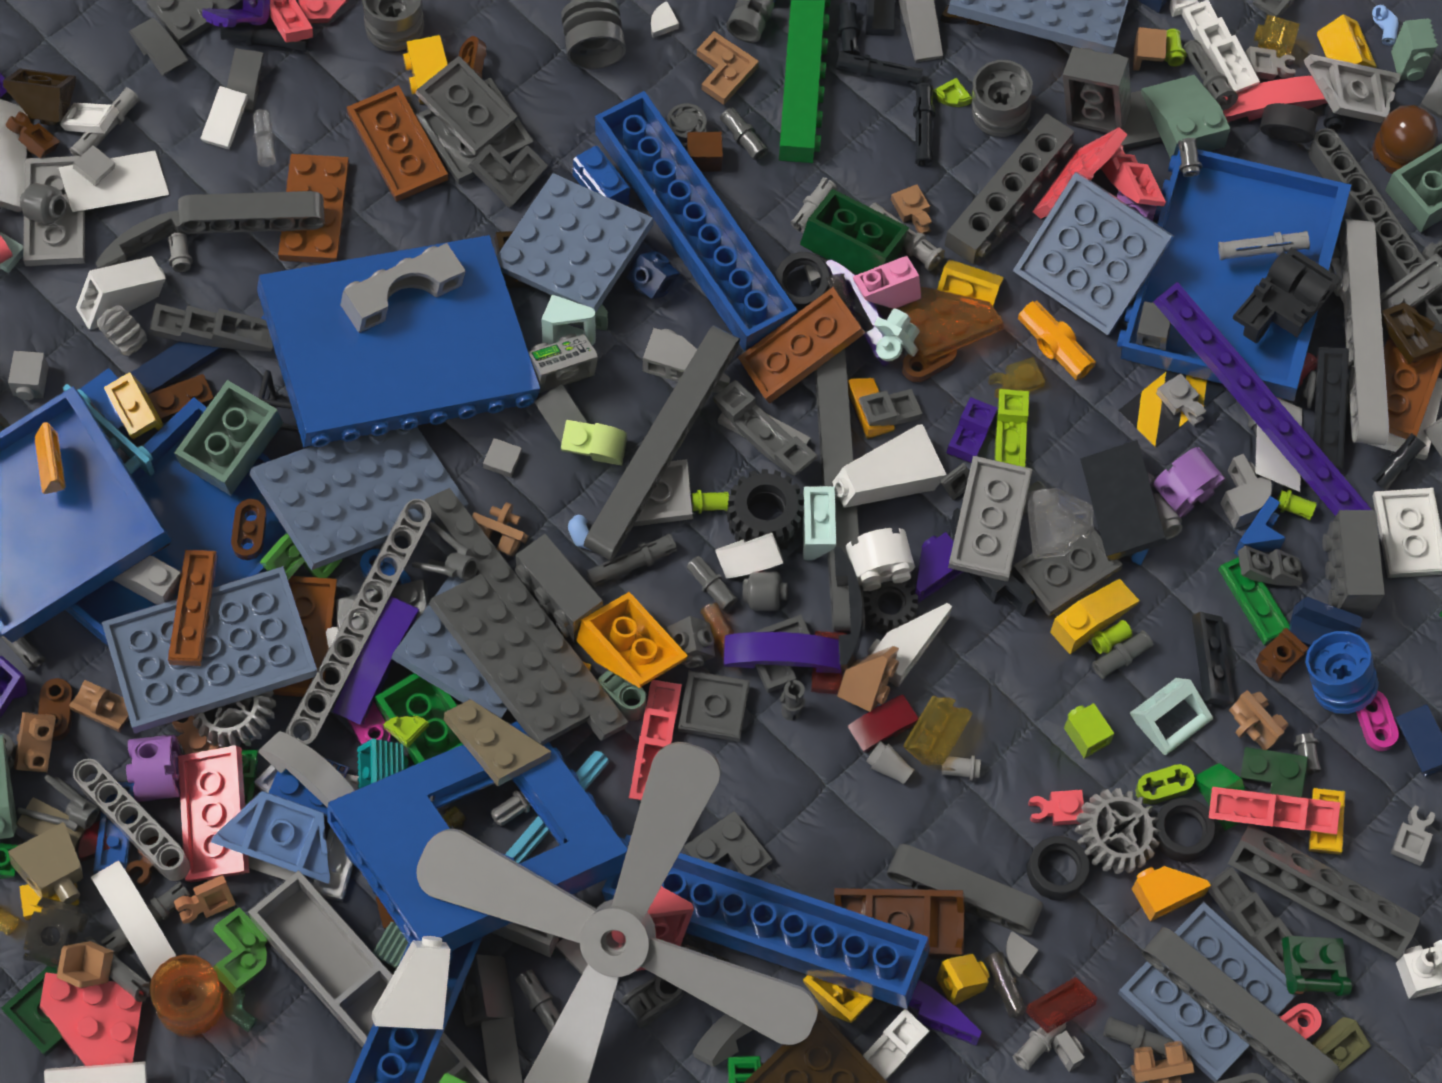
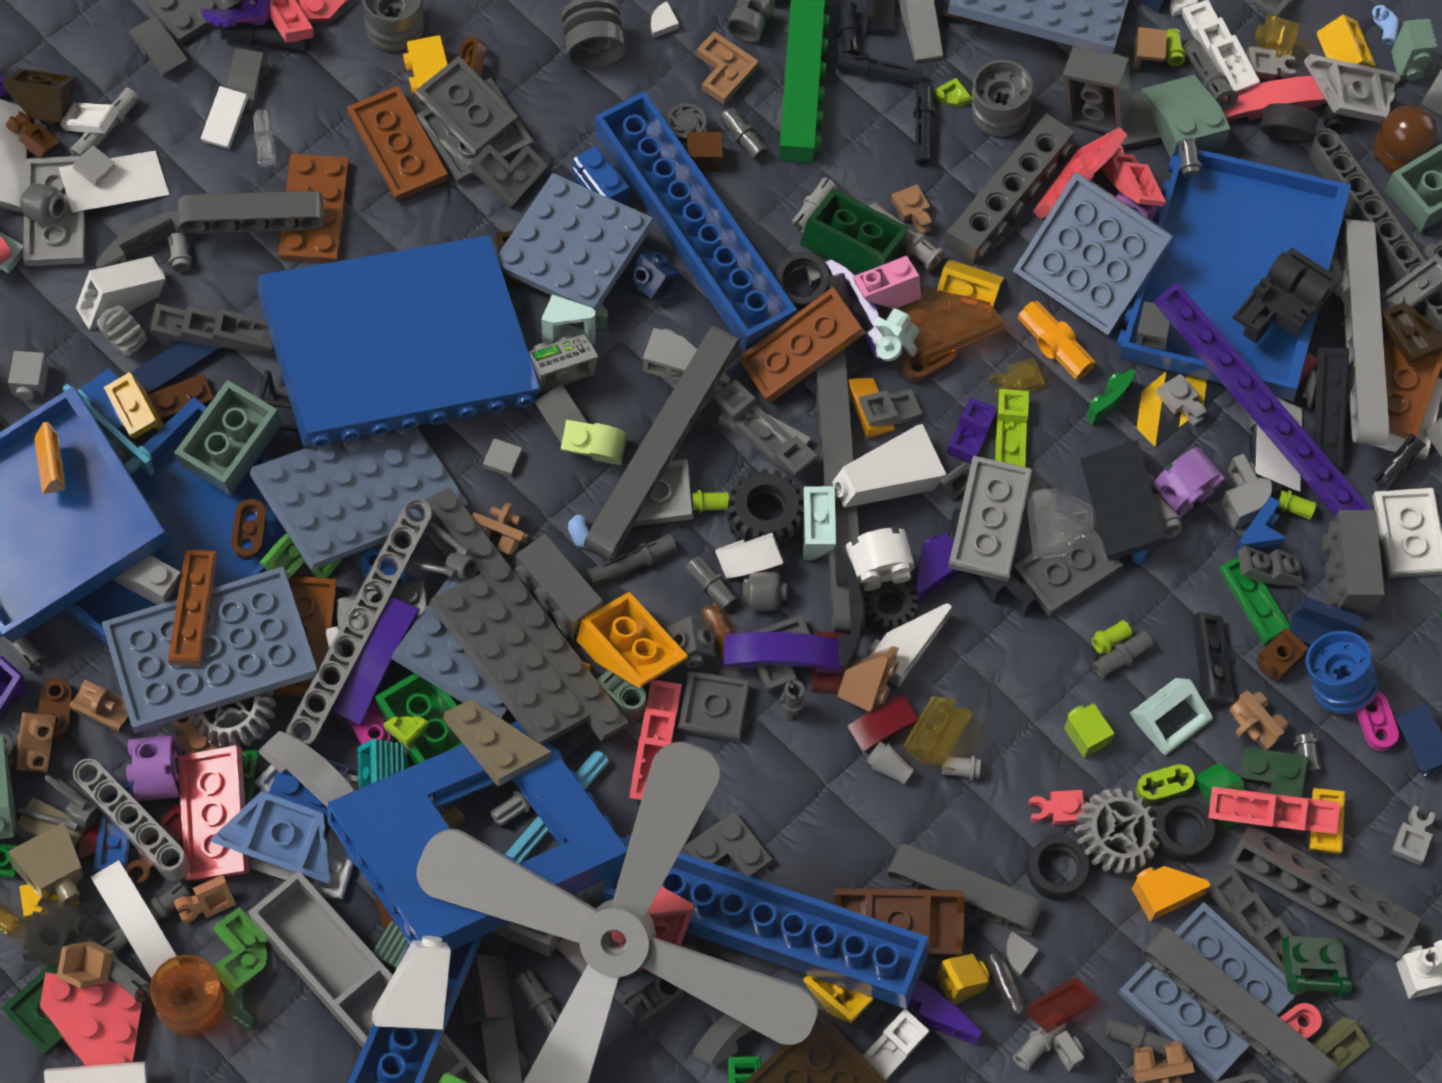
(173, 824): none -> dark red tile
(434, 271): light grey arch -> none
(1092, 614): yellow slope -> none
(1115, 392): none -> green slope
(1298, 241): light grey pin -> none

